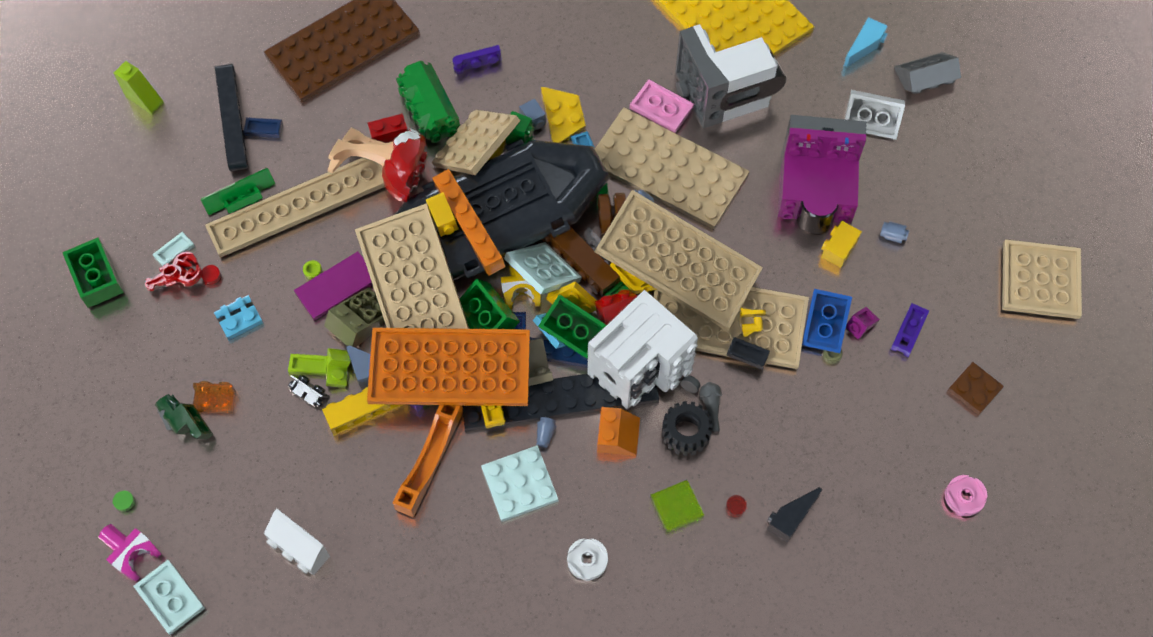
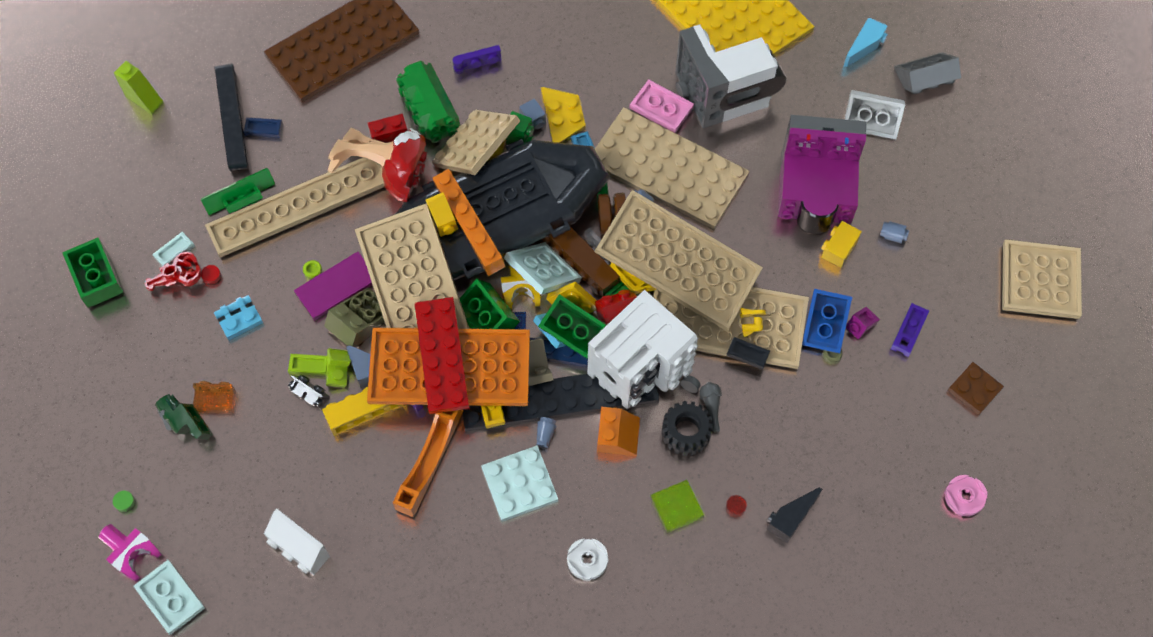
(441, 355): none -> red plate

